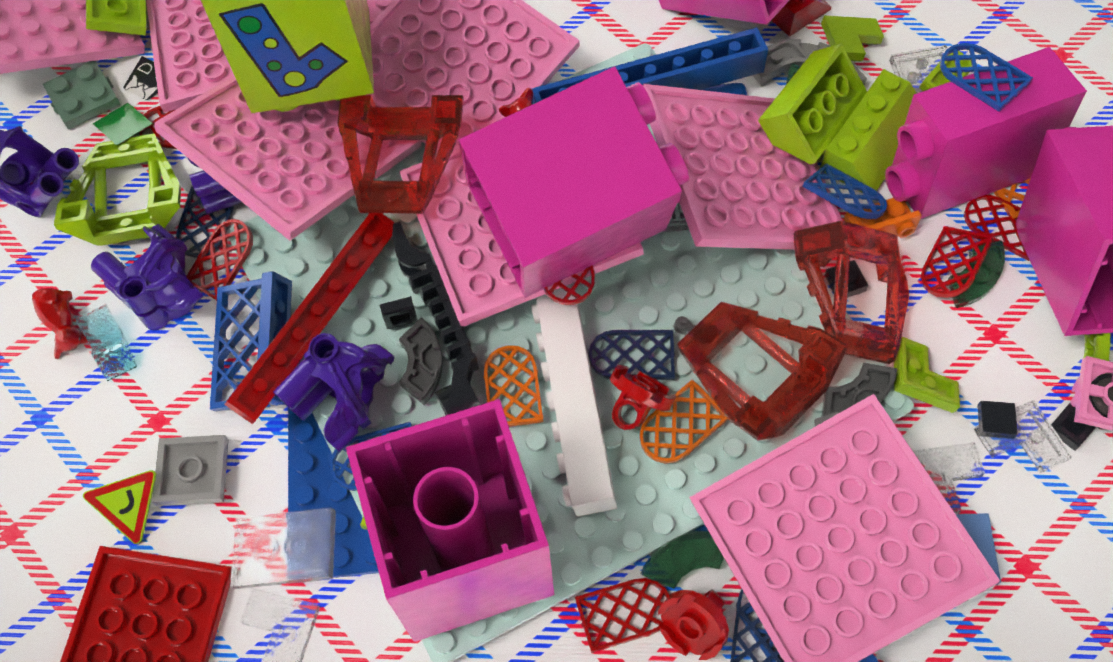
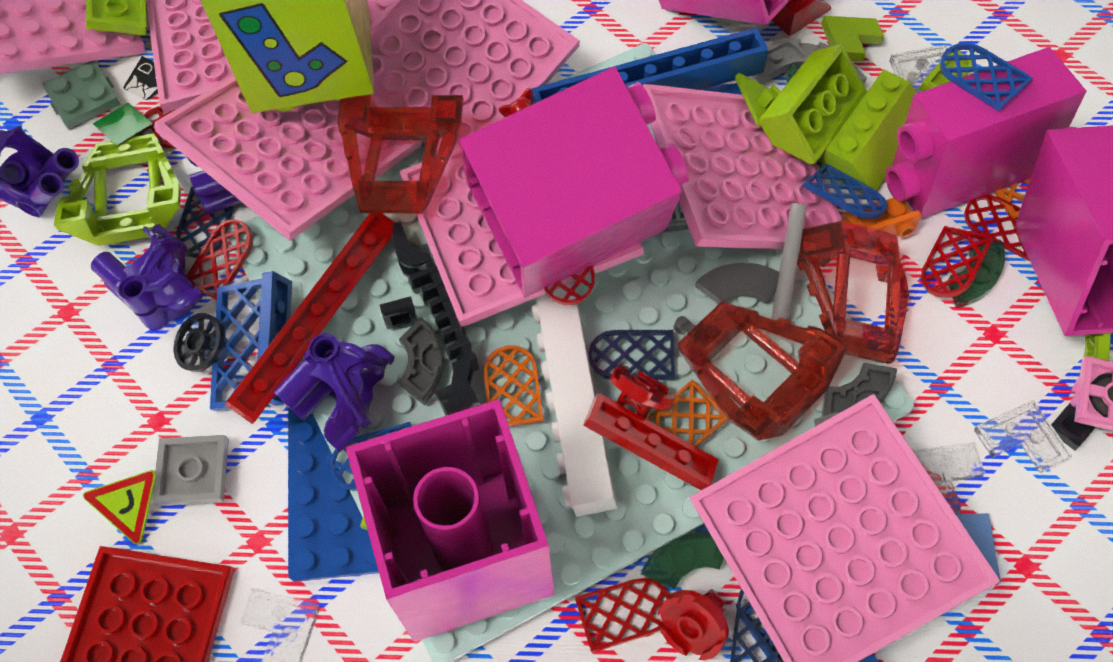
(53, 311): red animal -> none
(107, 342): clear light blue slope -> none
(199, 342): none -> black wheel
(283, 548): clear tile -> none
(651, 442): none -> red plate
(739, 280): none -> dark grey tile
(756, 95): none -> lime piece
(789, 261): none -> light grey piece
(856, 281): black plate -> none
(918, 382): lime tile -> none
(997, 419): black tile -> none

